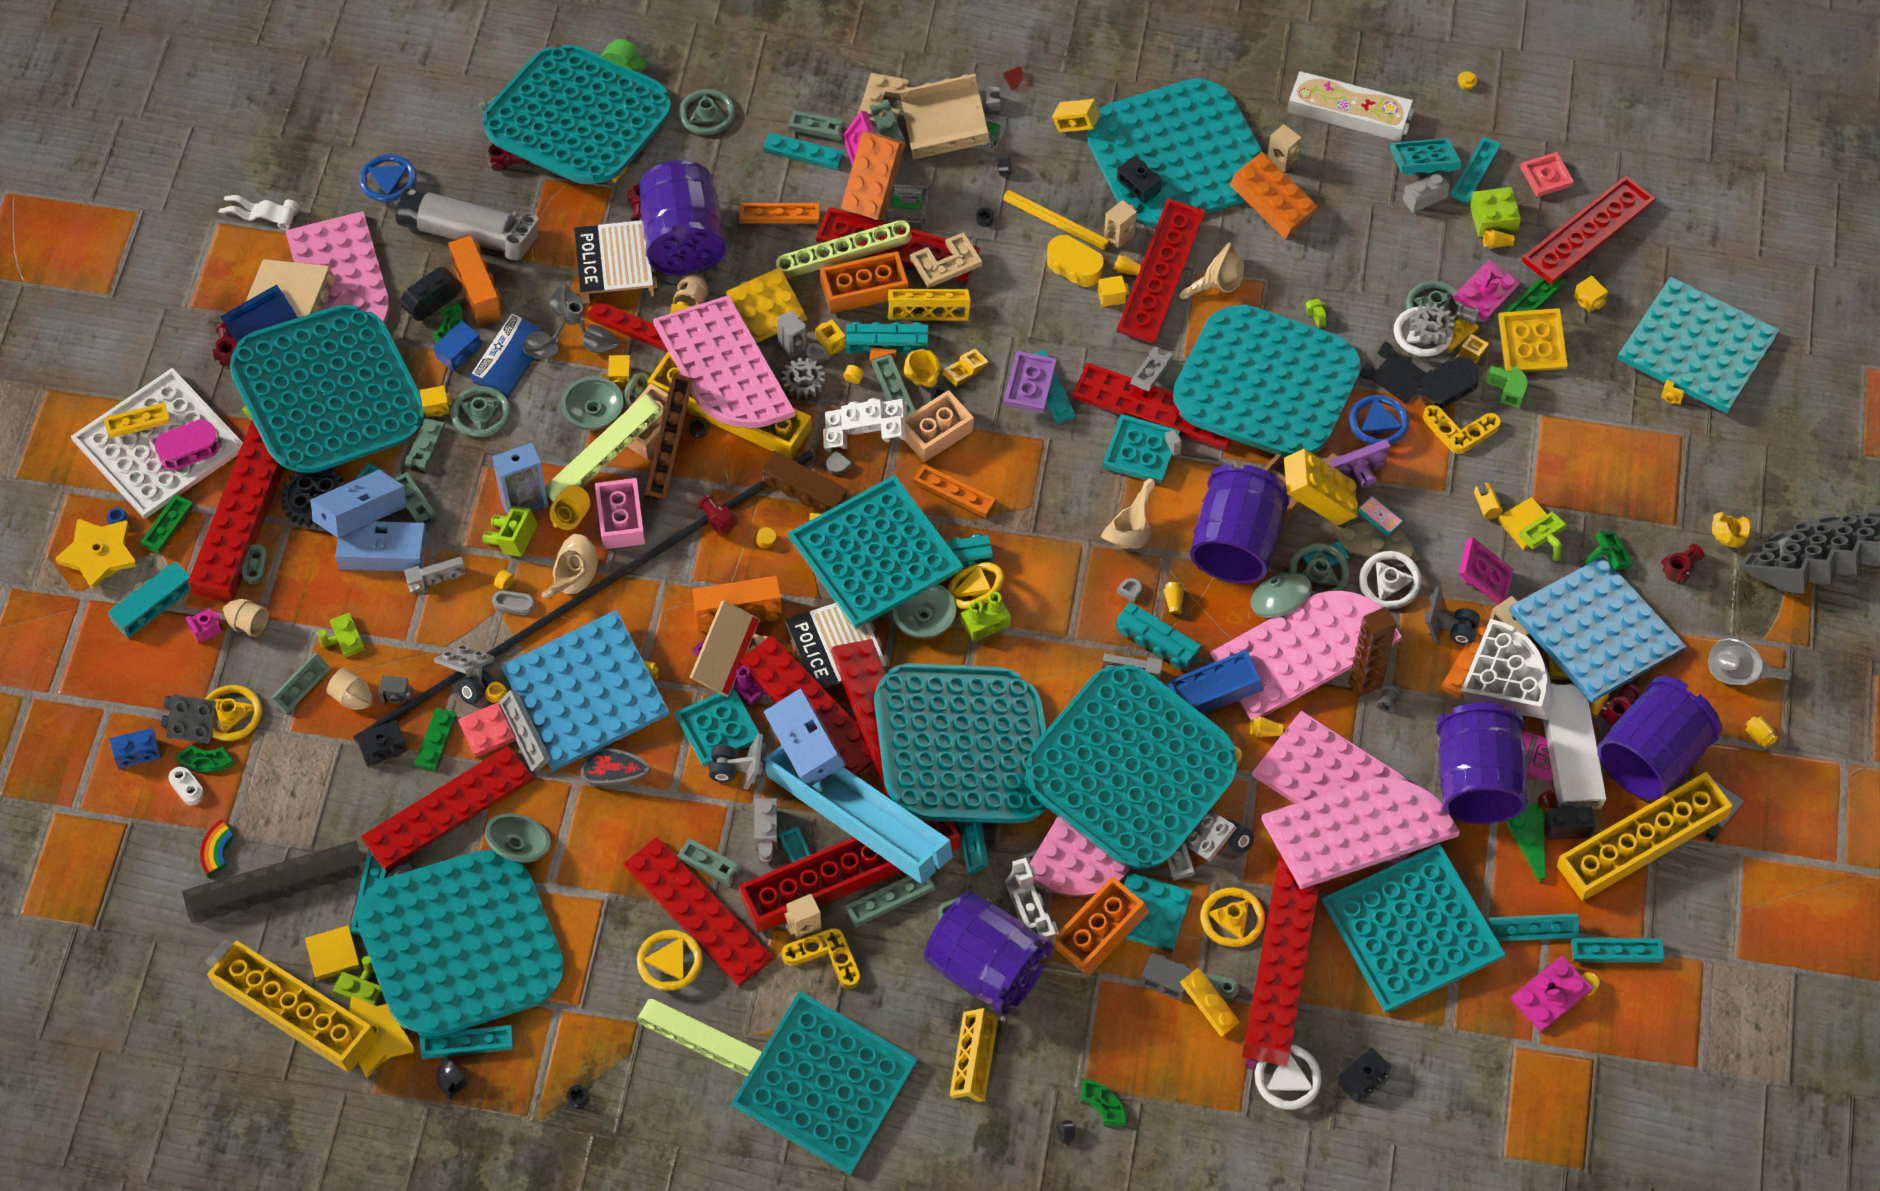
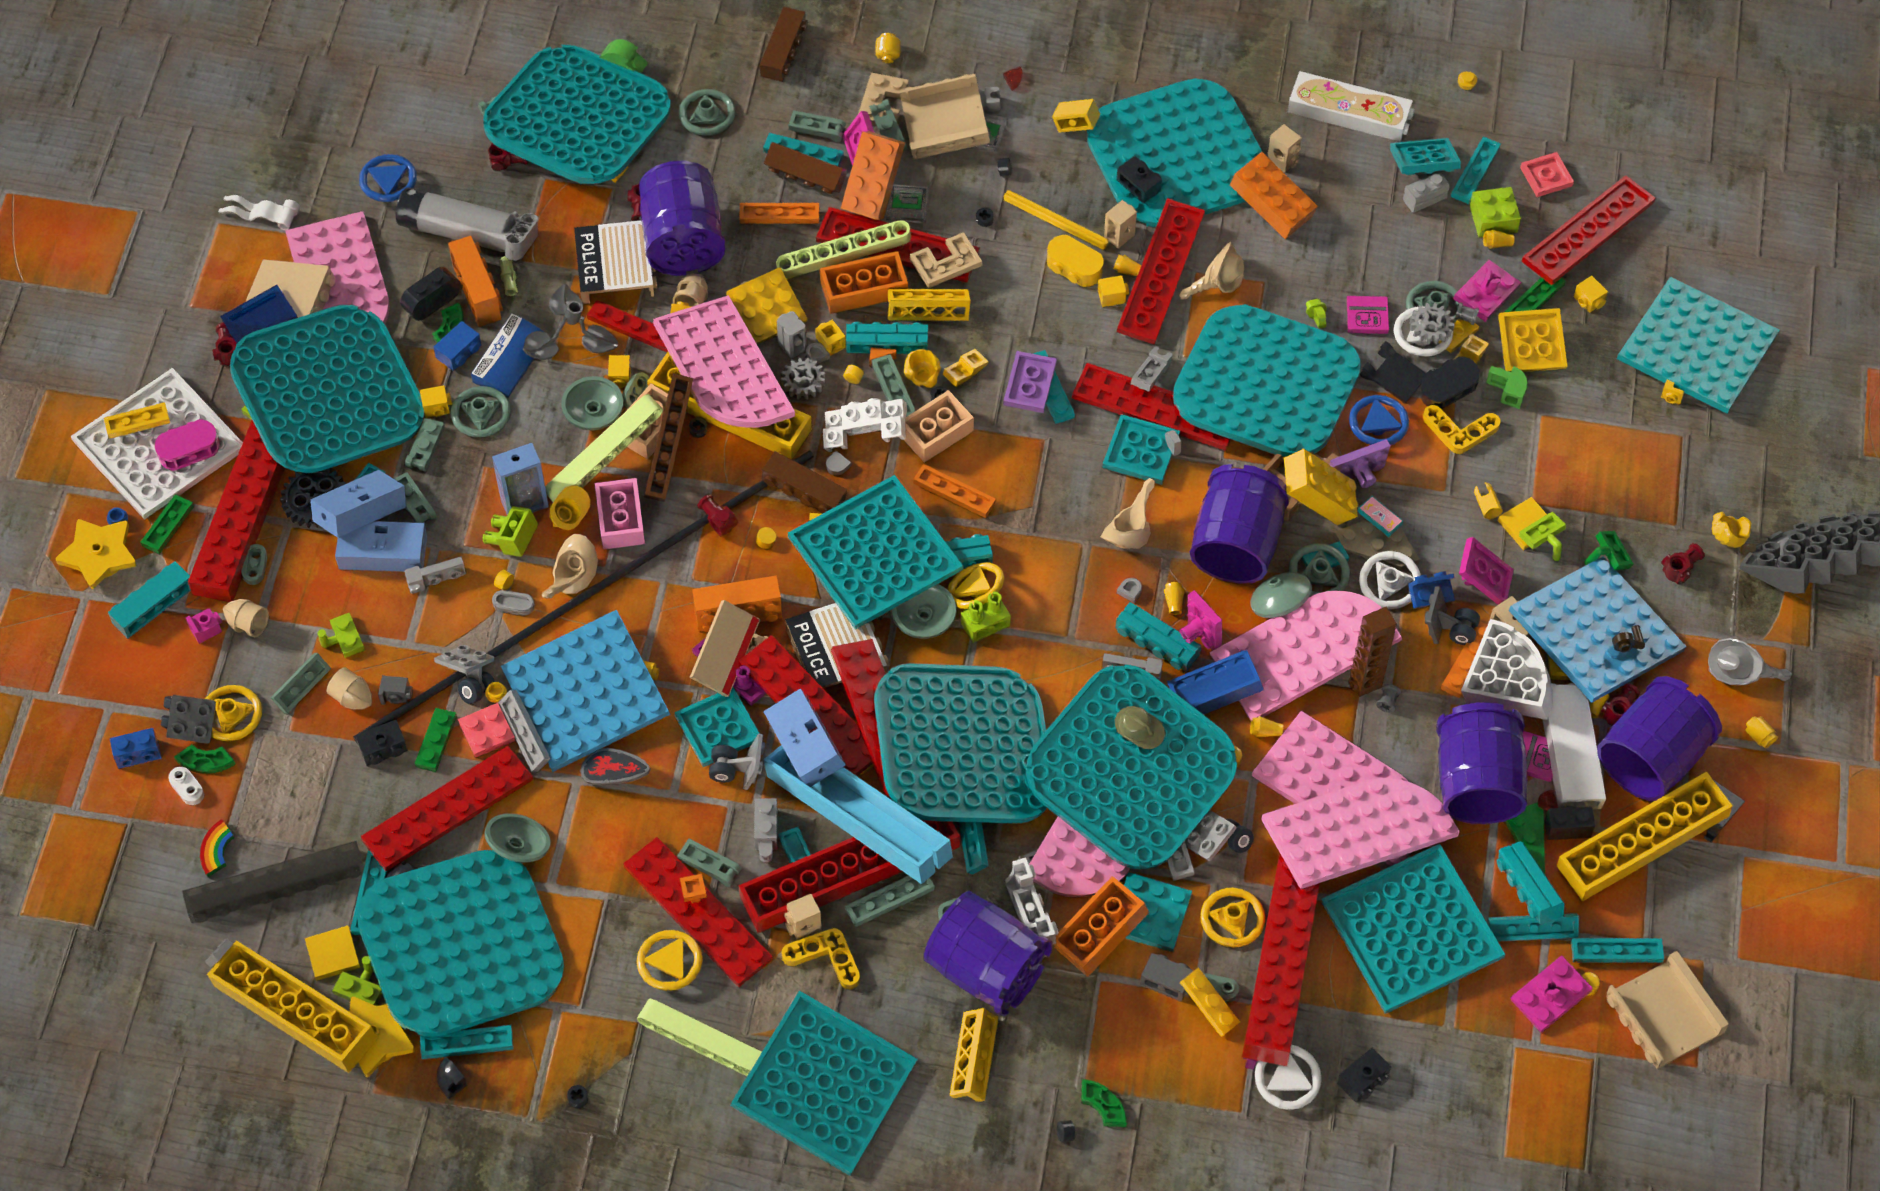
(508, 276): none -> yellowish green pin
(693, 888): none -> orange tile
(783, 44): none -> reddish brown brick
(805, 167): none -> reddish brown brick
(888, 47): none -> yellow head
(1139, 727): none -> olive piece
(1202, 623): none -> dark pink plate
(1367, 314): none -> dark pink tile
(1423, 587): none -> blue bracket
(1530, 883): none -> teal brick
(1625, 641): none -> dark brown plate
(1667, 1011): none -> tan panel

